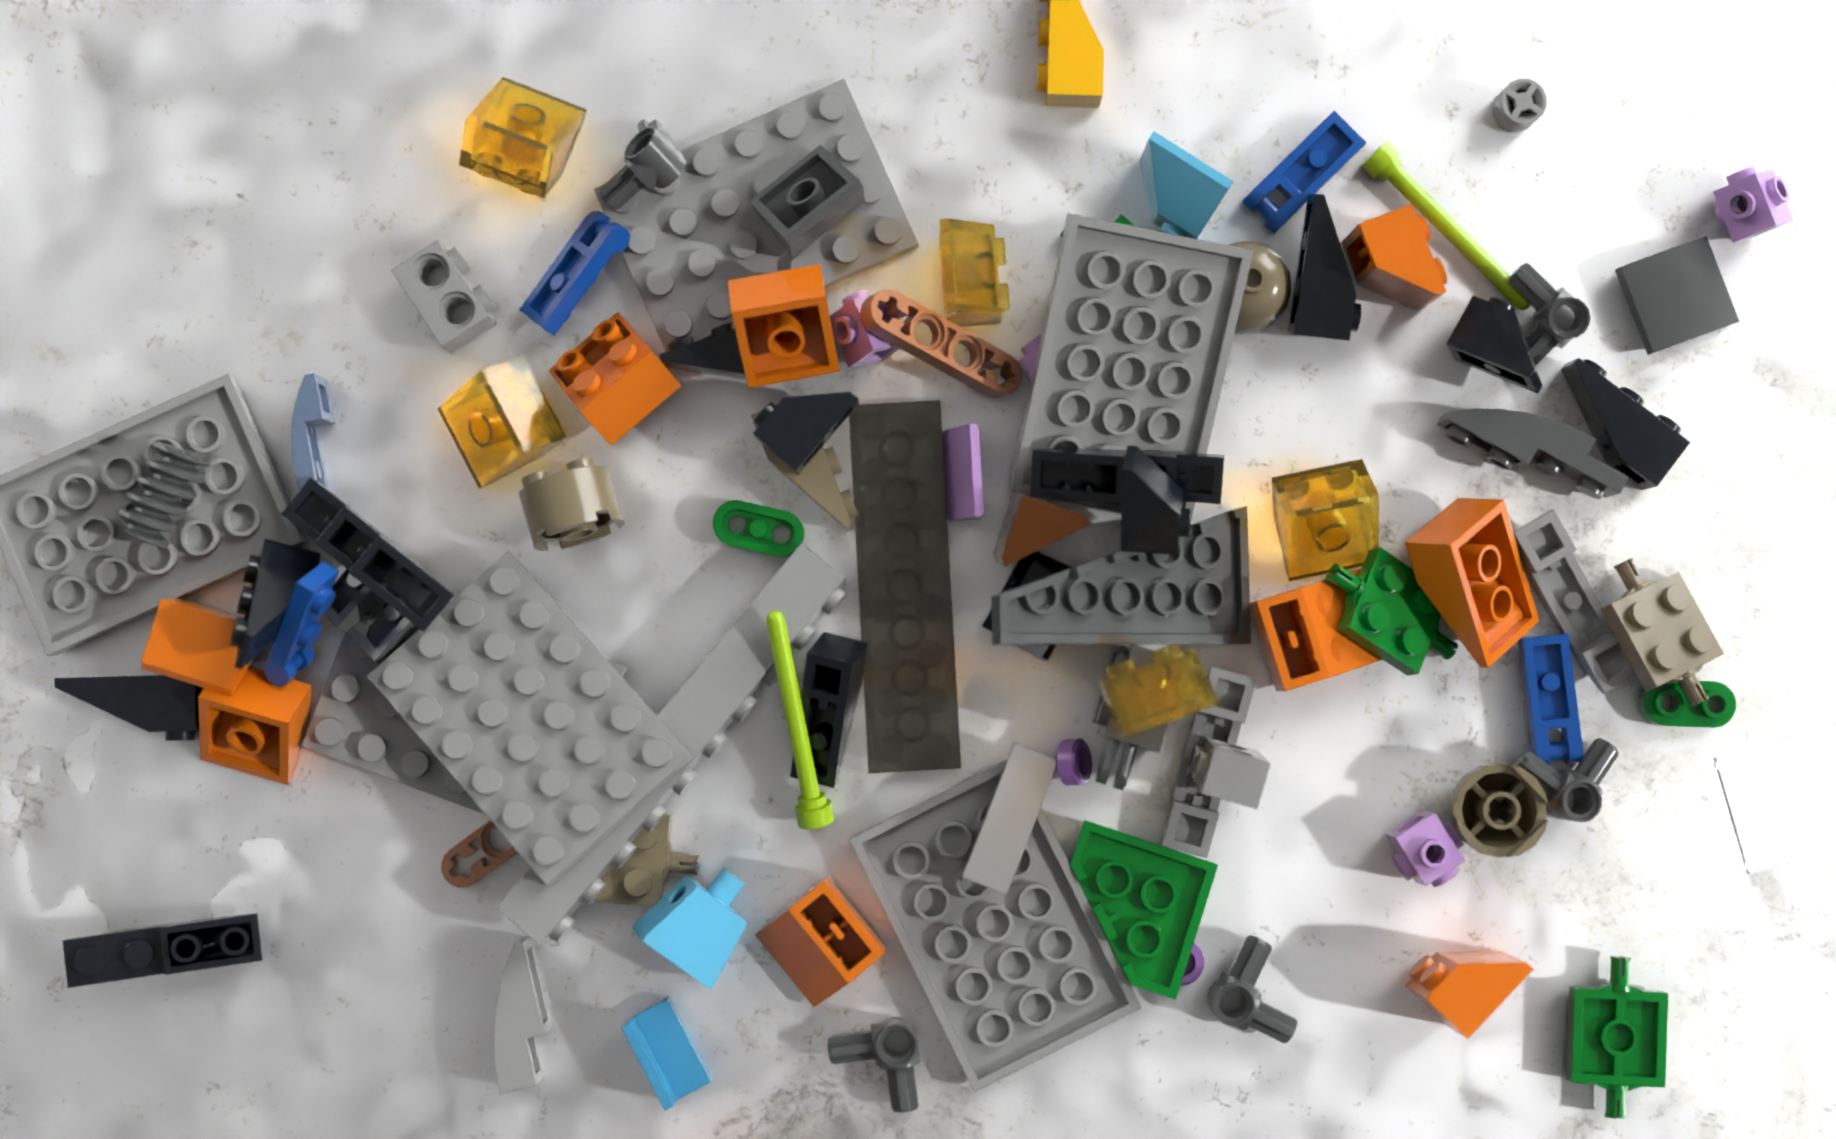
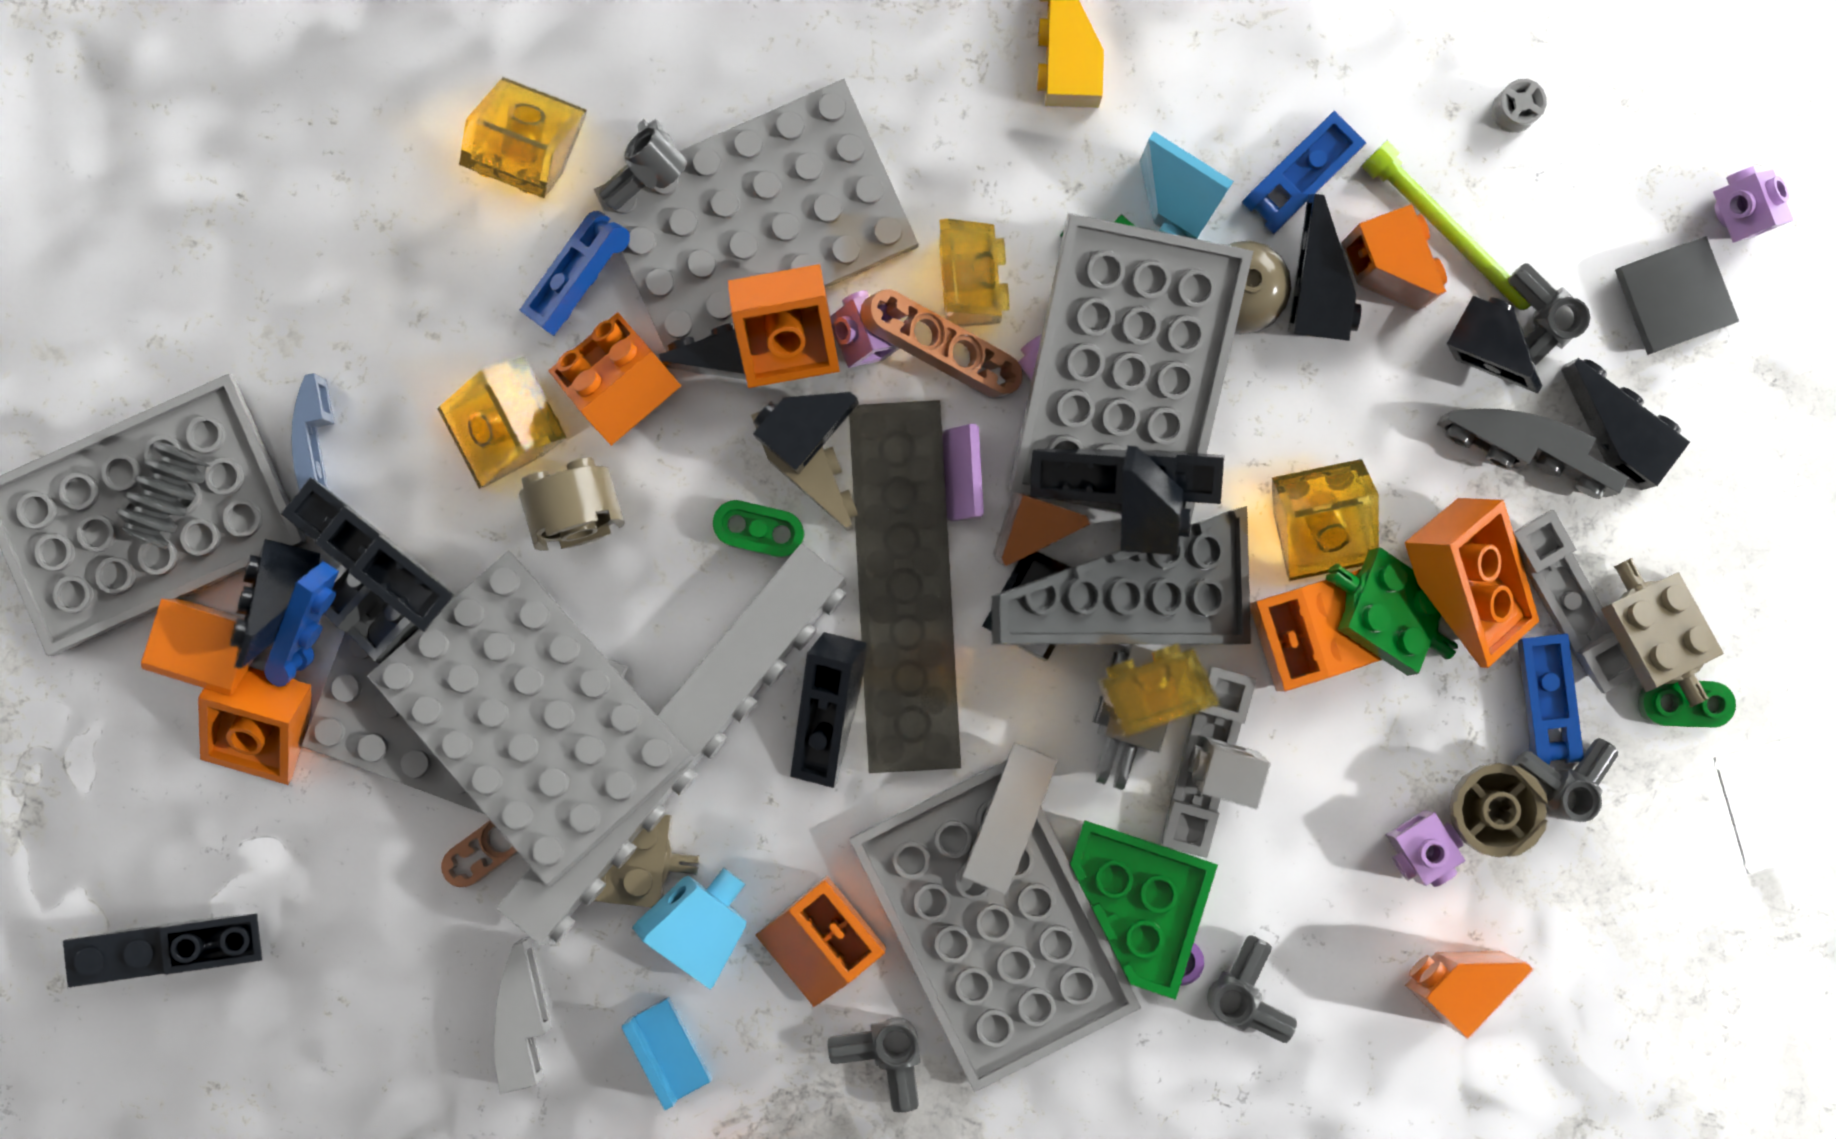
(145, 701): black slope -> none
(438, 301): light grey brick -> none
(808, 200): dark grey slope -> none
(813, 807): lime piece -> none
(1074, 762): medium lavender tile -> none
(1617, 1037): green plate -> none

